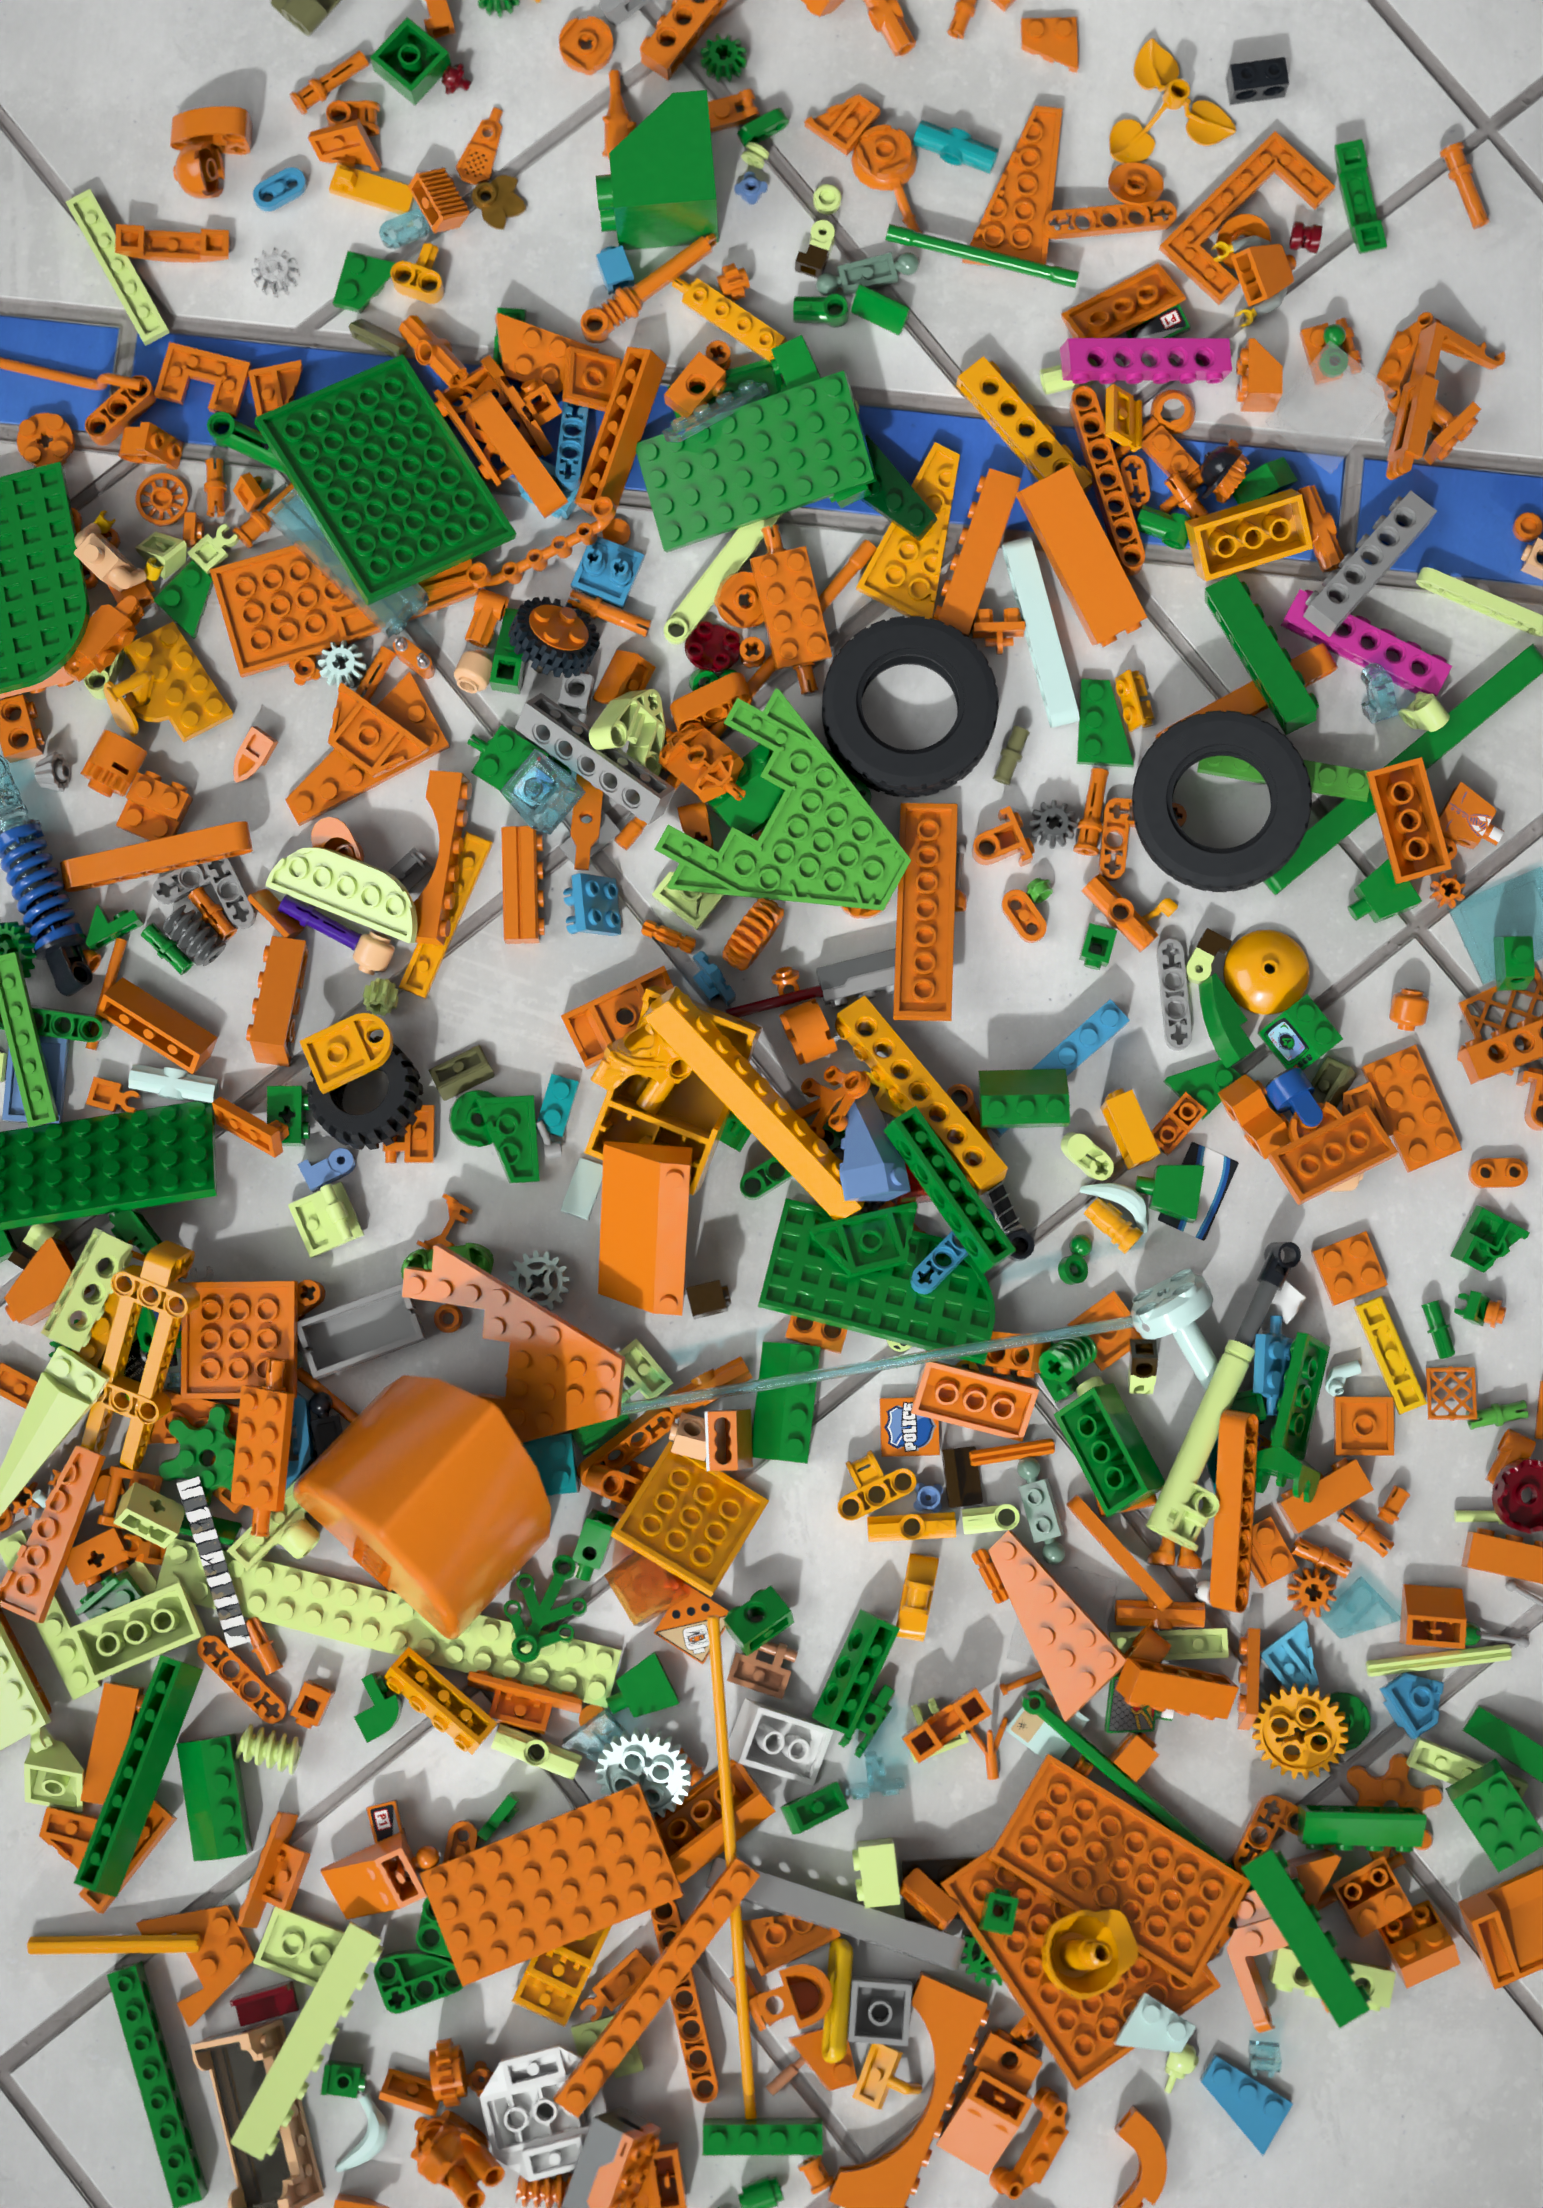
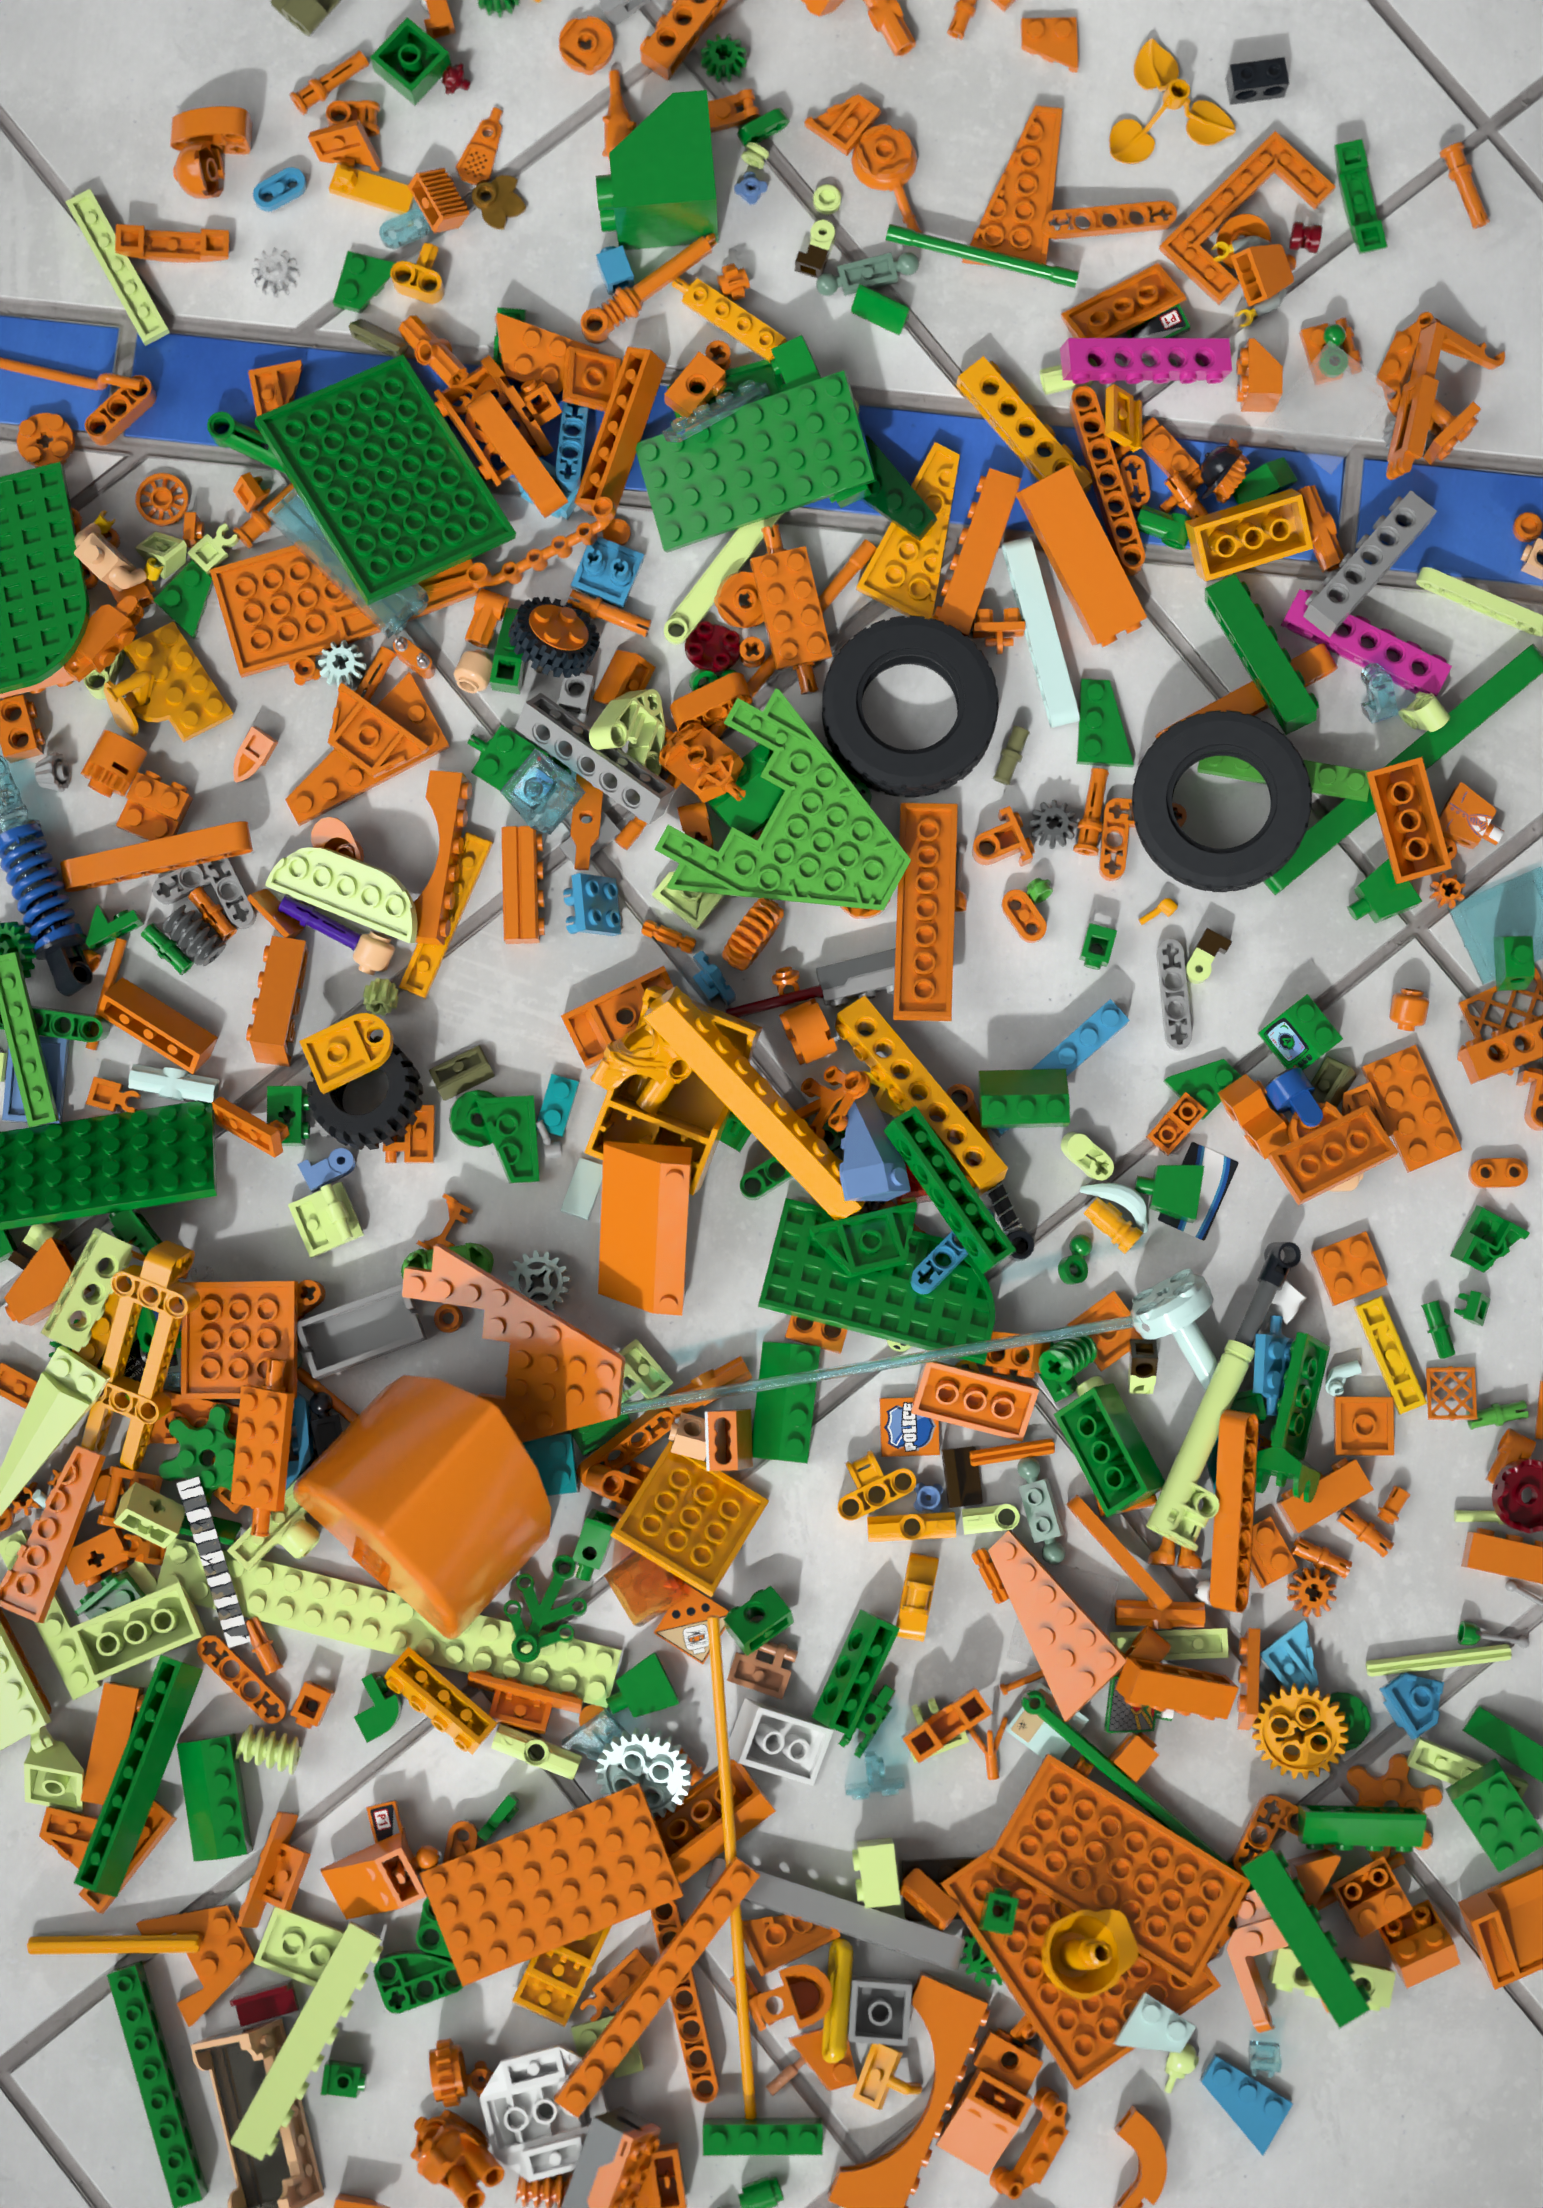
(150, 446): orange pin -> none
(188, 363): orange plate -> none
(215, 487): orange pin -> none
(372, 2141): light aqua piece -> none
(409, 2092): orange plate -> none
(411, 869): light grey hinge -> none
(708, 1299): dark brown brick -> none
(814, 1808): green plate -> none
(816, 2173): orange bush -> none
(817, 310): green piece -> none
(955, 146): teal piece -> none
(1106, 898): orange piece -> none
(1129, 1128): light orange window -> none
(1135, 183): orange dish -> none
(1135, 712): light orange hinge -> none
(1176, 426): orange piece -> none
(1224, 1022): green slope -> none
(1254, 987): light orange dish -> none
(1358, 1611): clear light blue wing -> none
(1433, 1616): orange slope -> none
(1495, 1313): orange plate -> none

